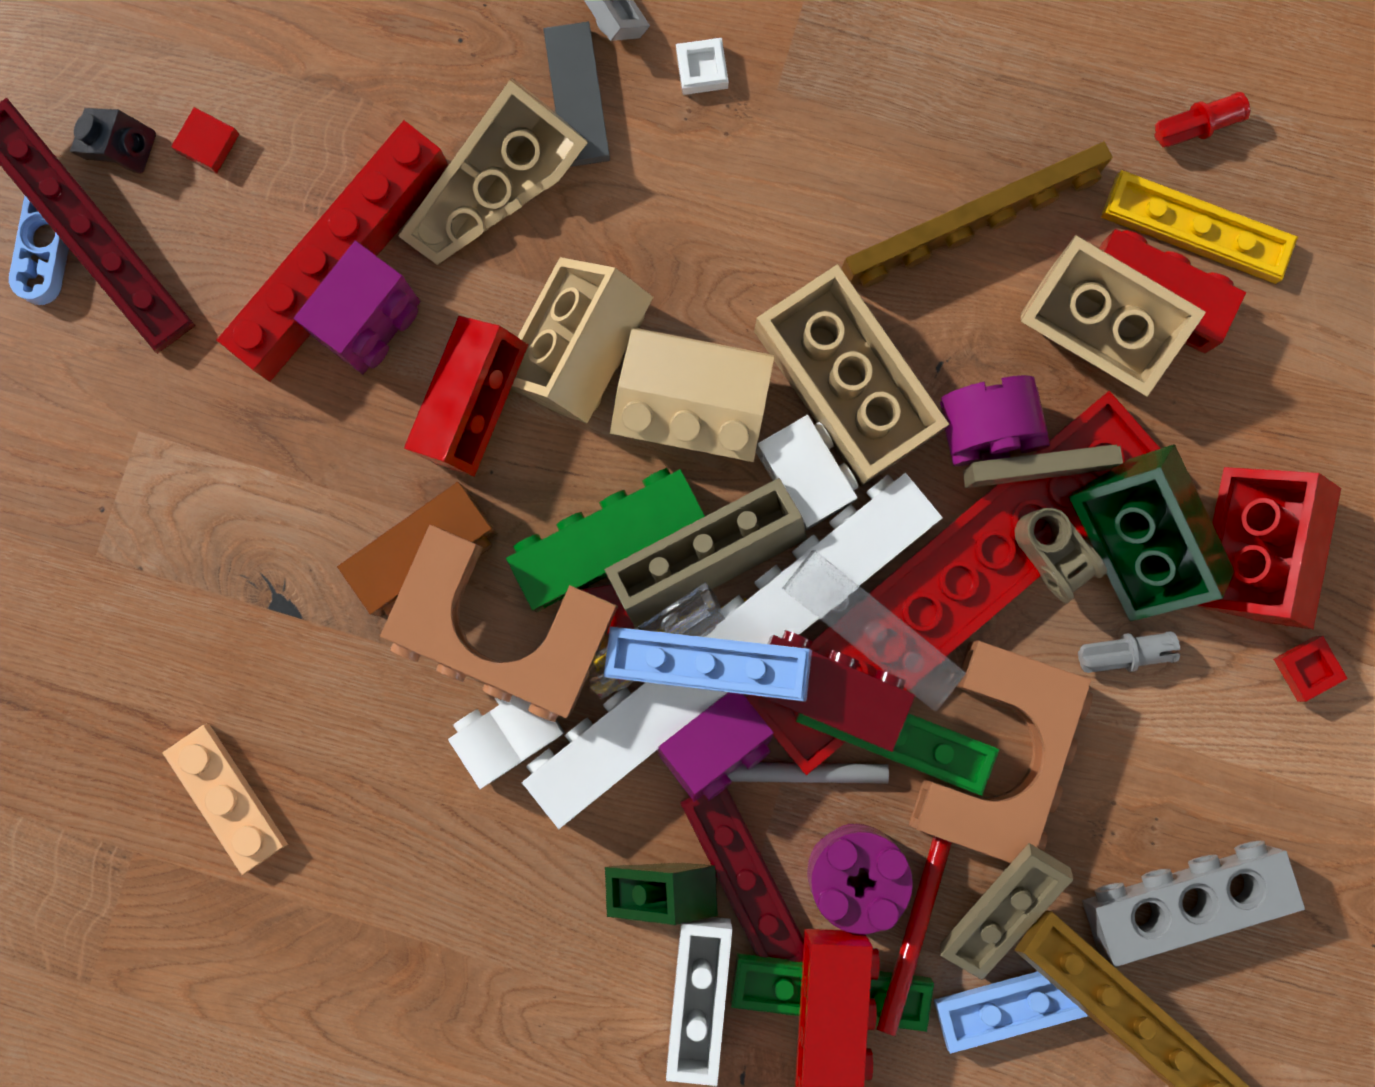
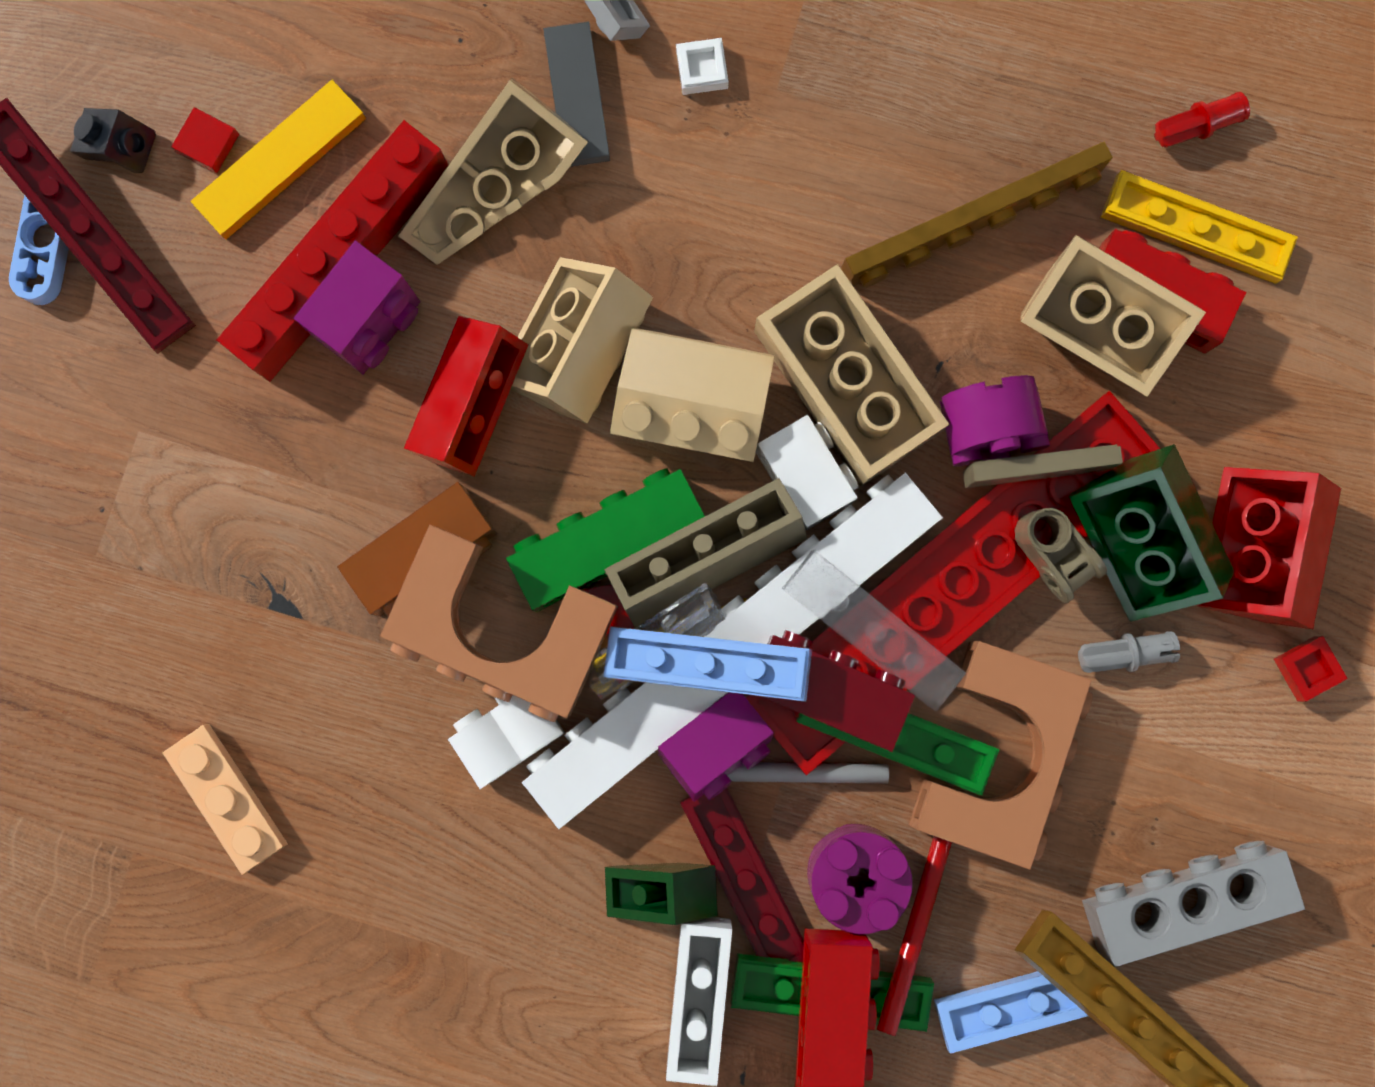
(278, 159): none -> yellow tile
(1006, 911): dark tan plate -> none

